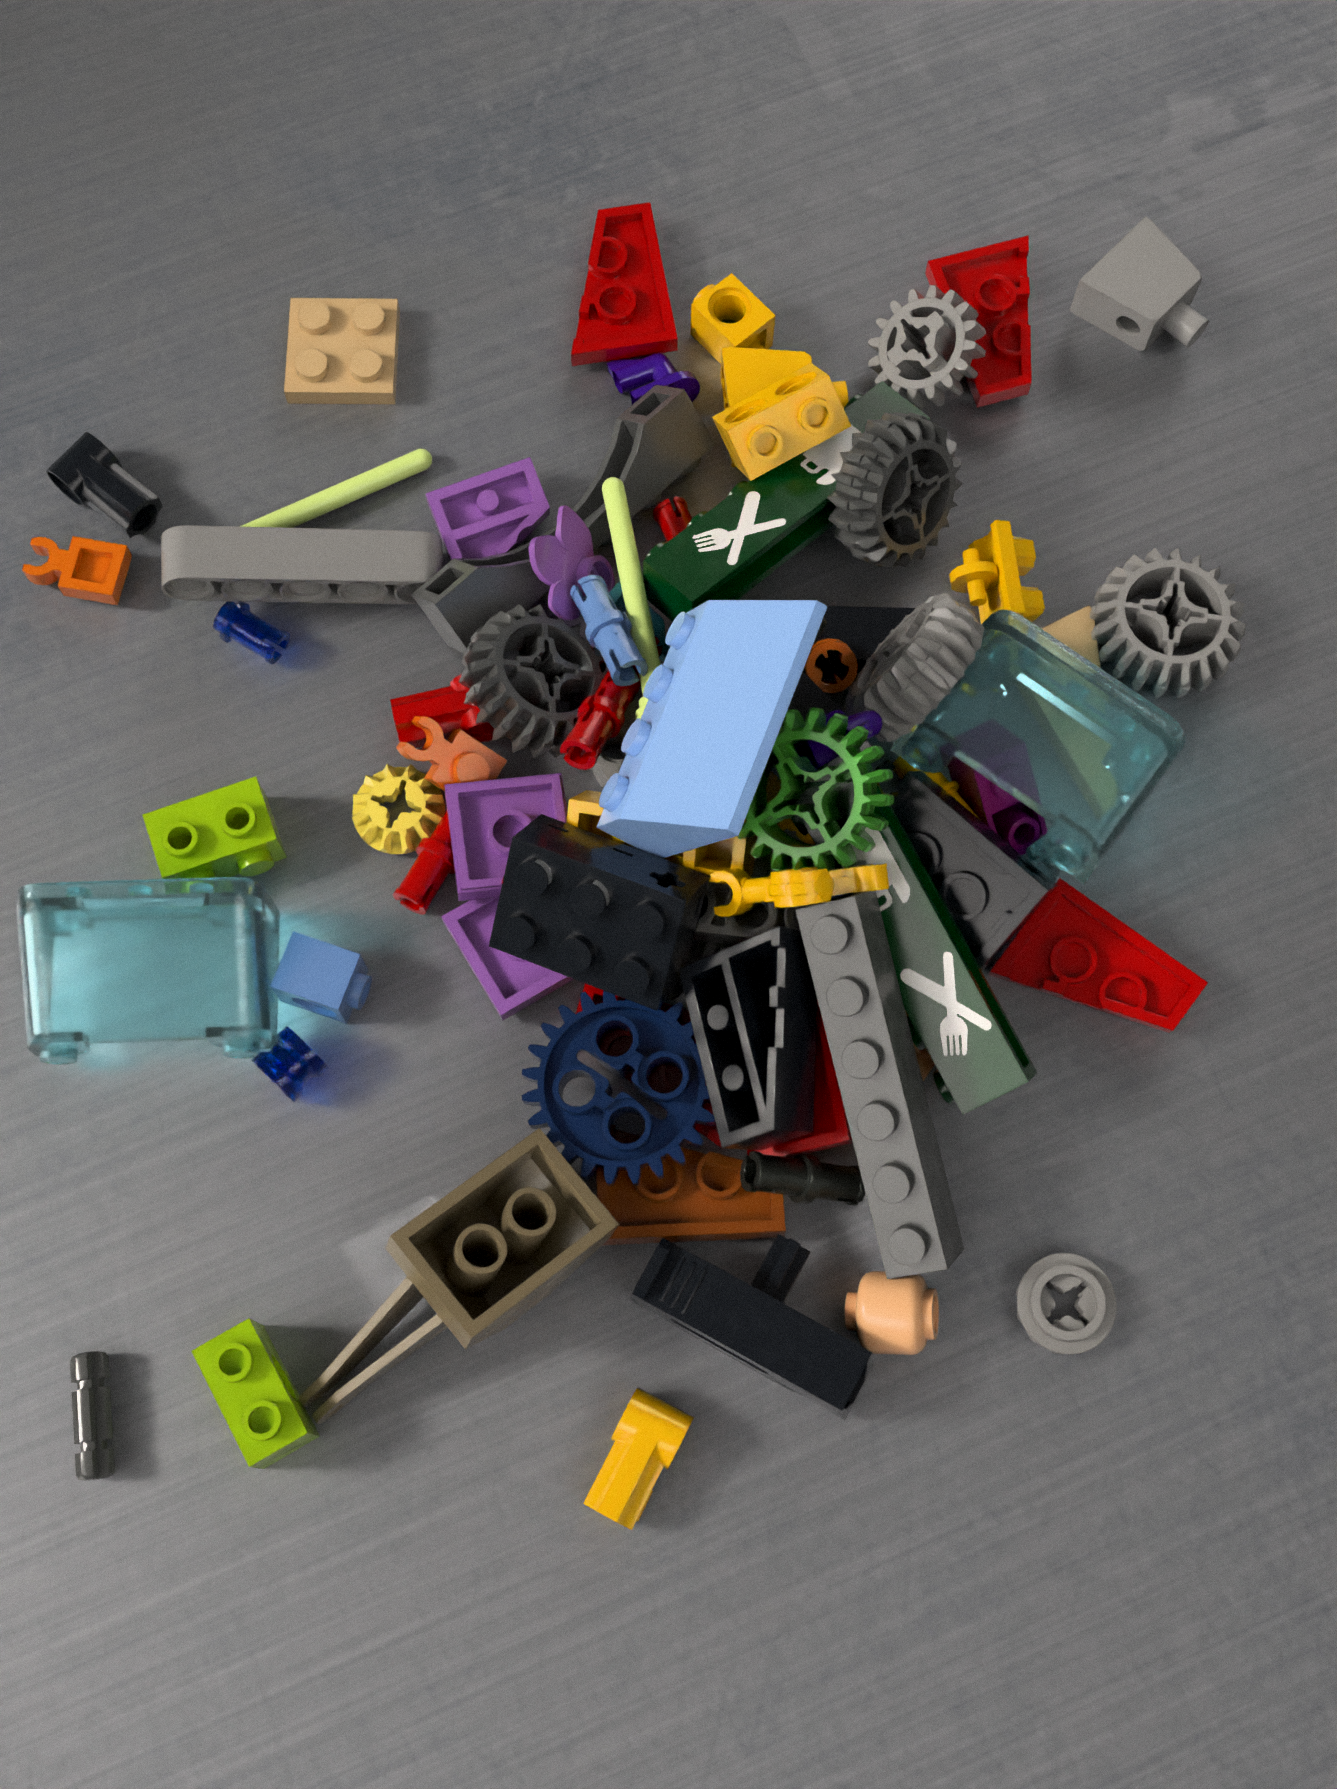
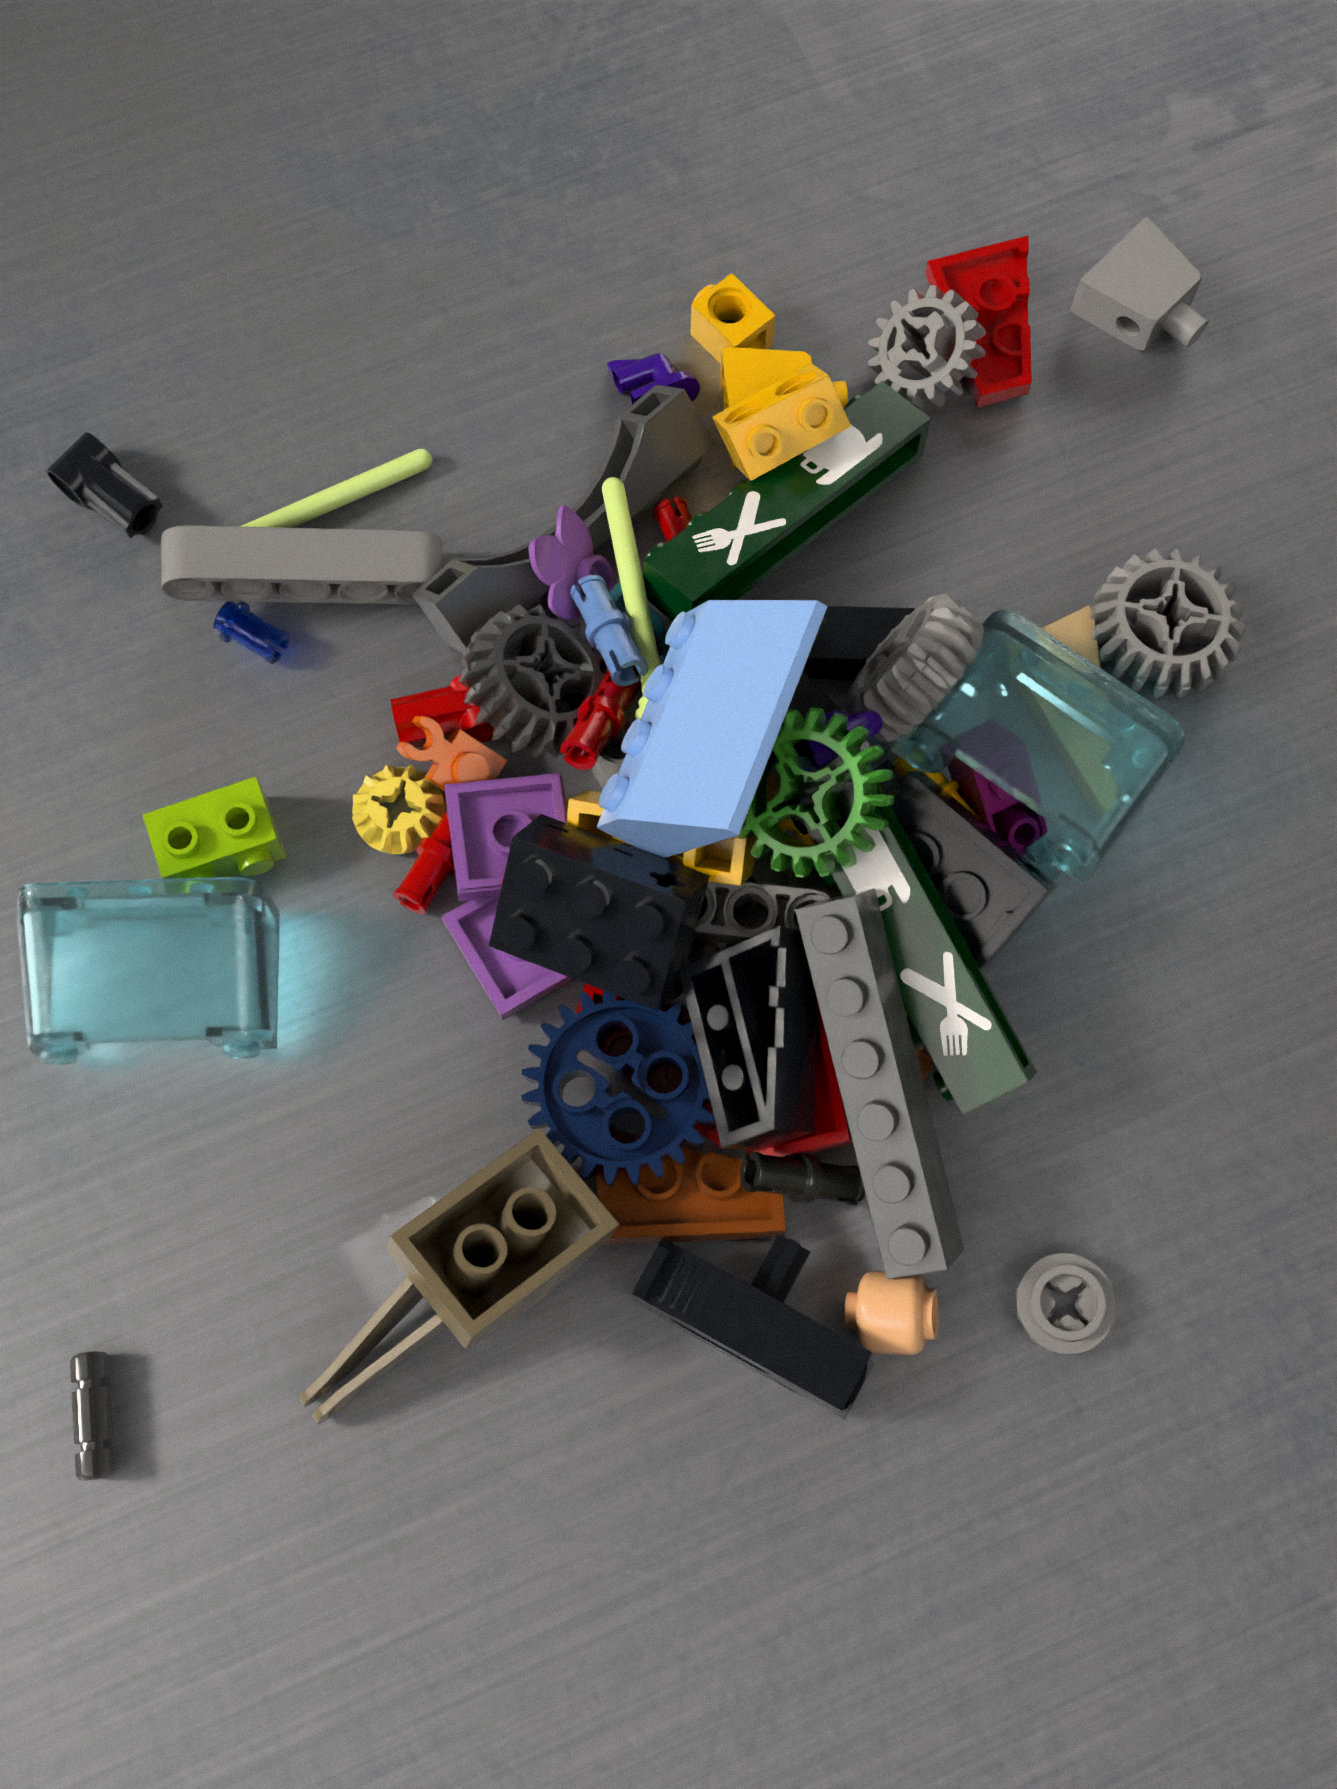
(85, 571): orange plate -> none
(255, 1394): lime brick -> none
(290, 1064): clear blue wheel -> none
(321, 978): medium blue brick -> none
(342, 351): tan plate -> none
(489, 511): medium lavender wing -> none
(625, 291): red wing -> none
(642, 1447): yellow piece -> none
(798, 886): yellow piece -> none
(846, 657): orange bush -> none
(895, 489): dark grey gear -> none
(993, 574): yellow hips -> none
(1098, 962): red wing -> none

